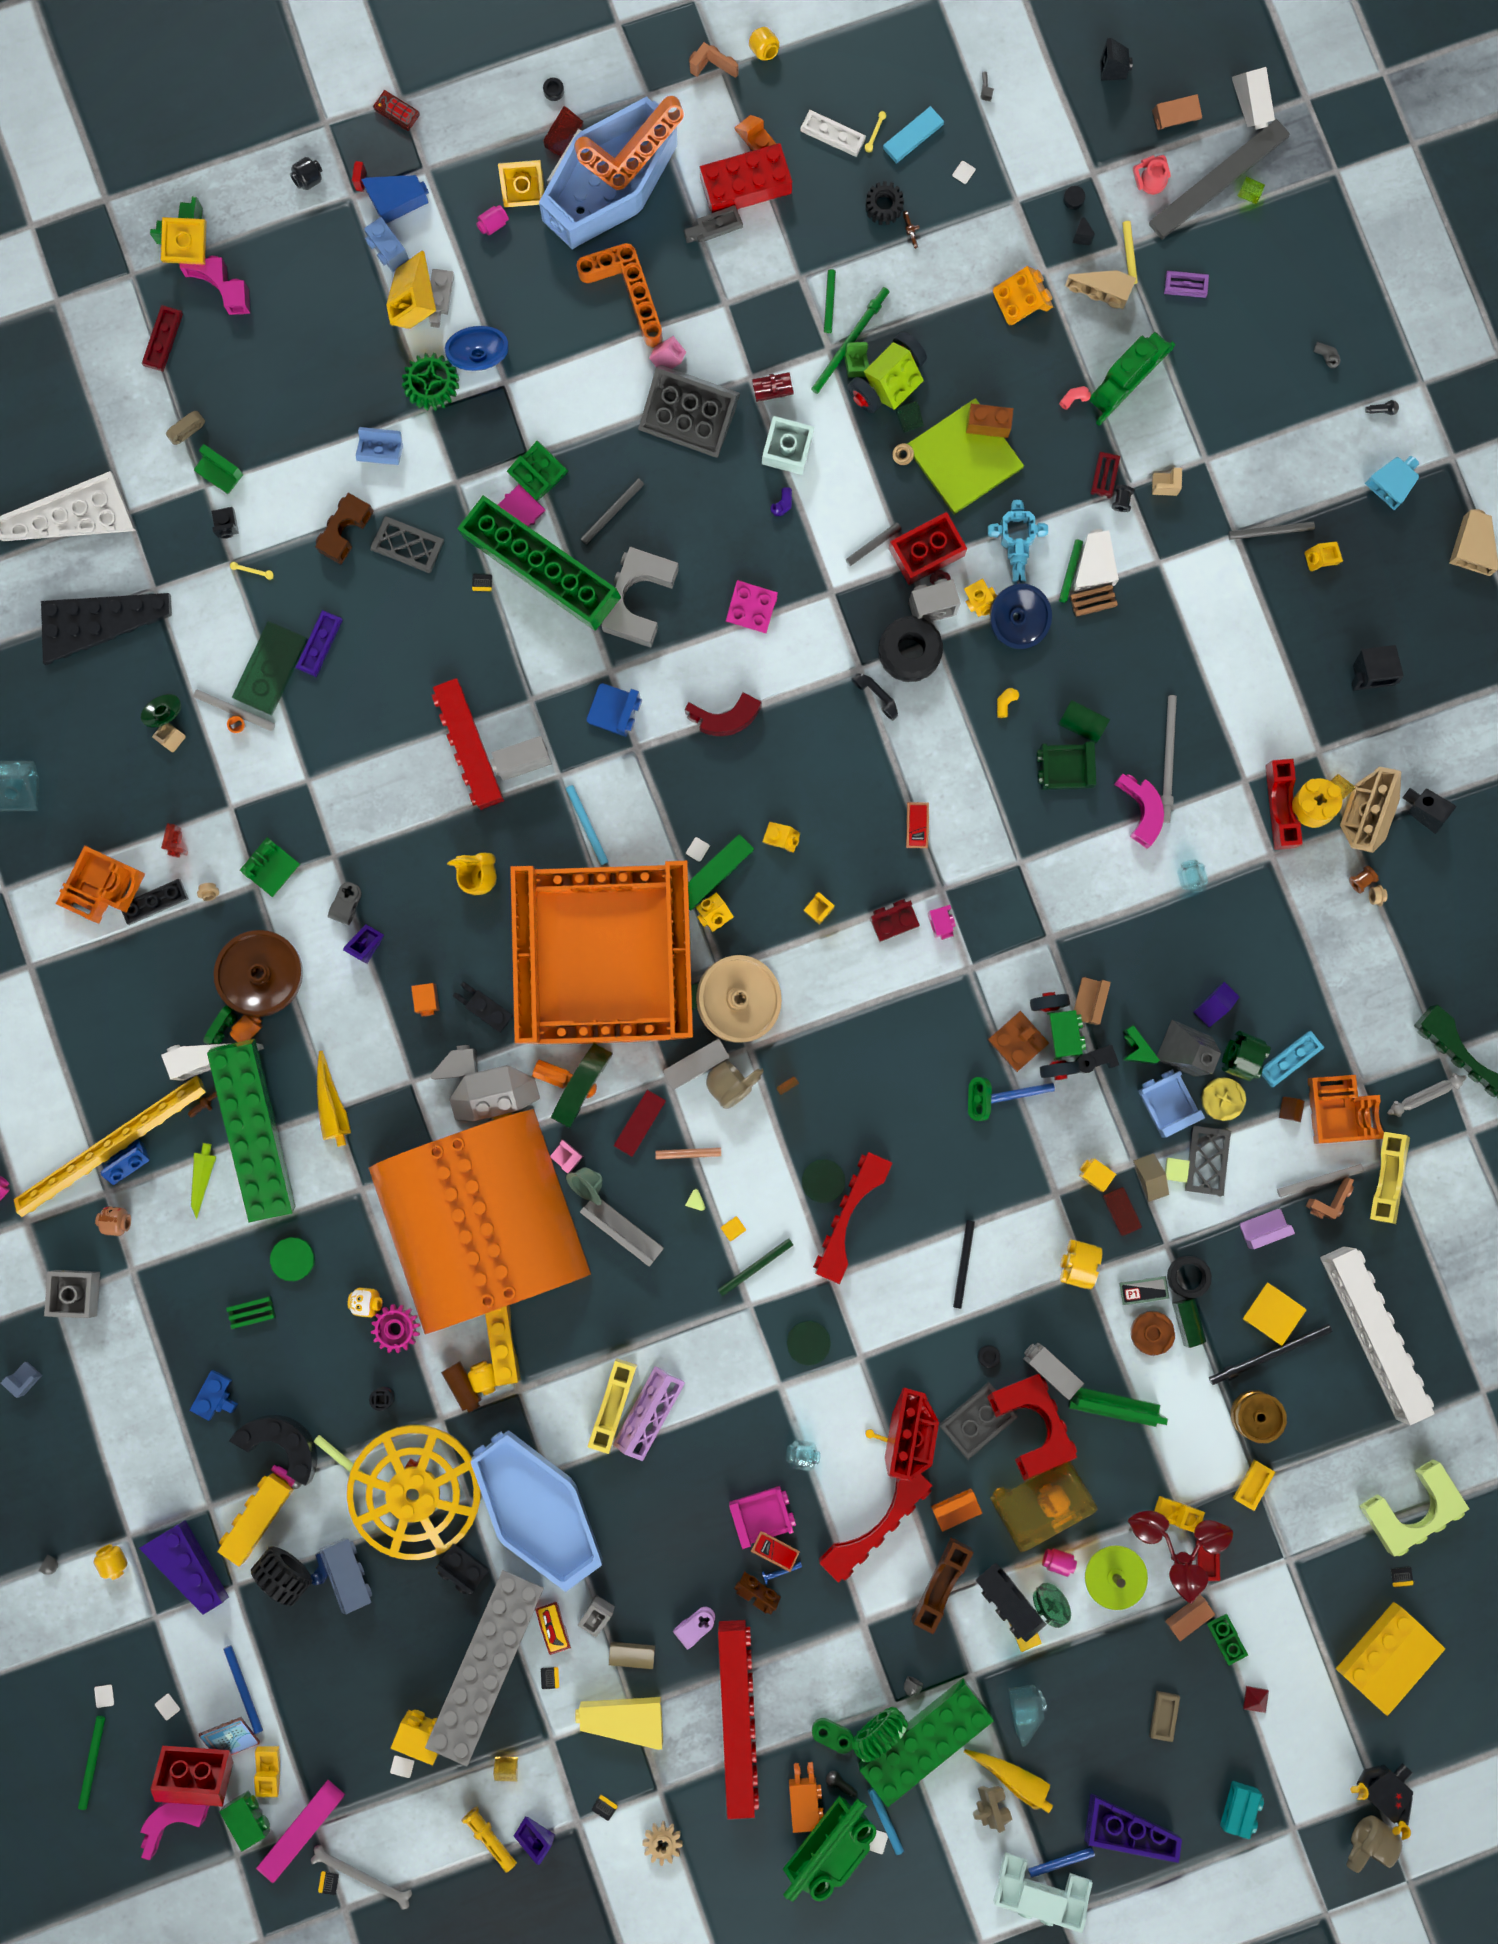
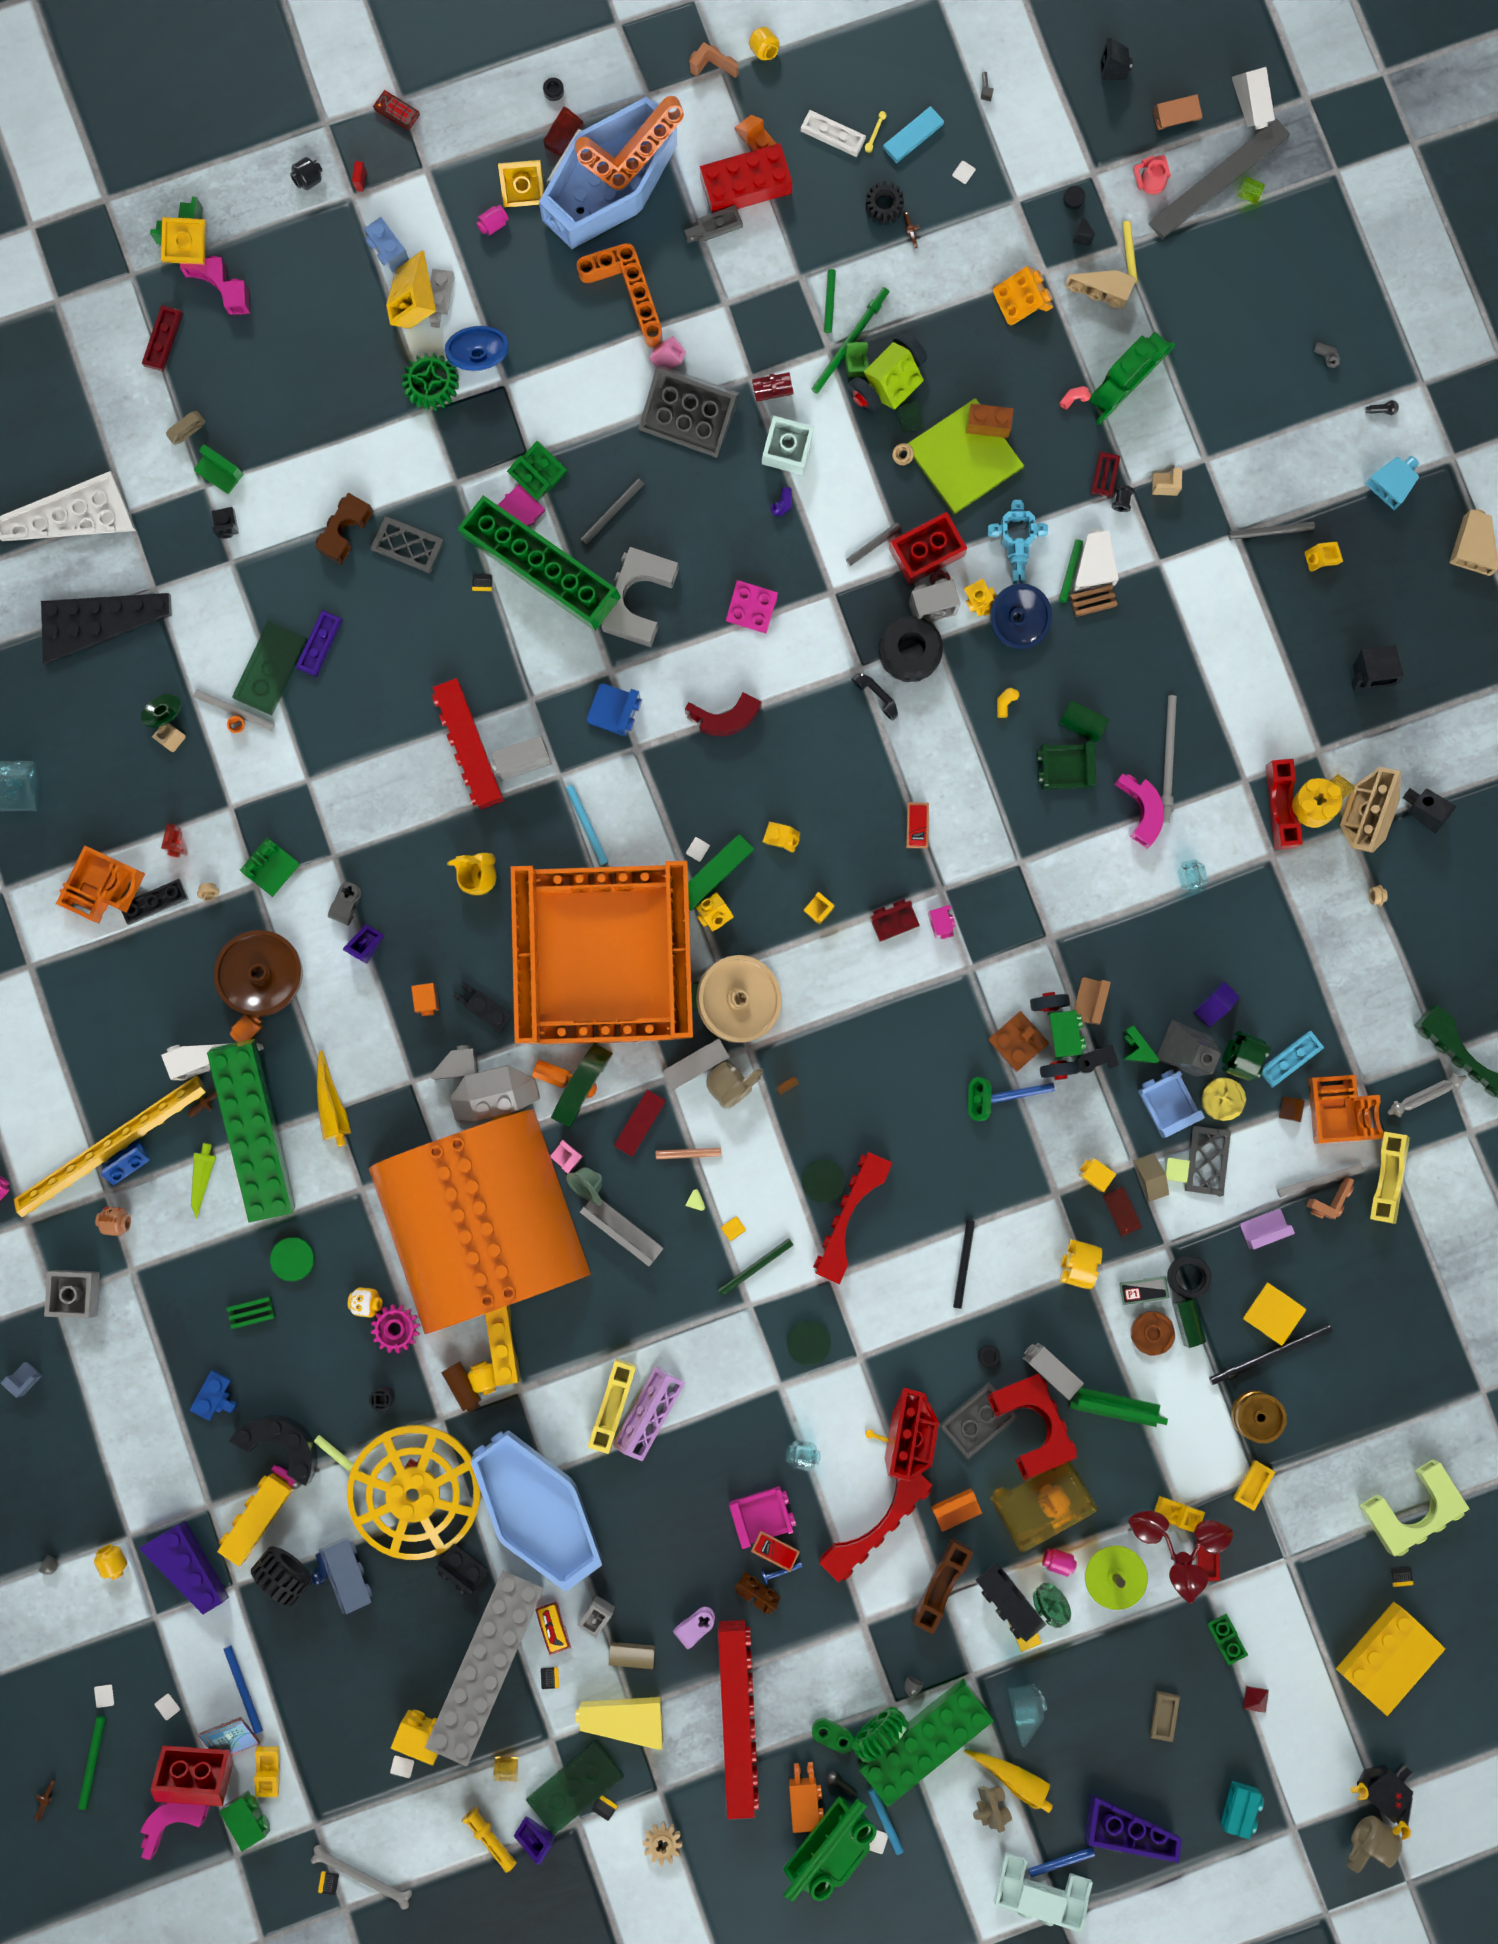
(45, 1800): none -> reddish brown piece
(215, 1033): green plate -> none
(268, 574): light yellow hinge -> none
(300, 1831): dark pink beam -> none
(379, 446): medium blue bracket -> none
(395, 195): blue slope -> none
(574, 1787): none -> clear green tile
(1185, 291): medium lavender tile -> none
(1190, 1618): nougat panel -> none
(1363, 879): dark orange bush -> none
(1377, 1335): white brick -> none

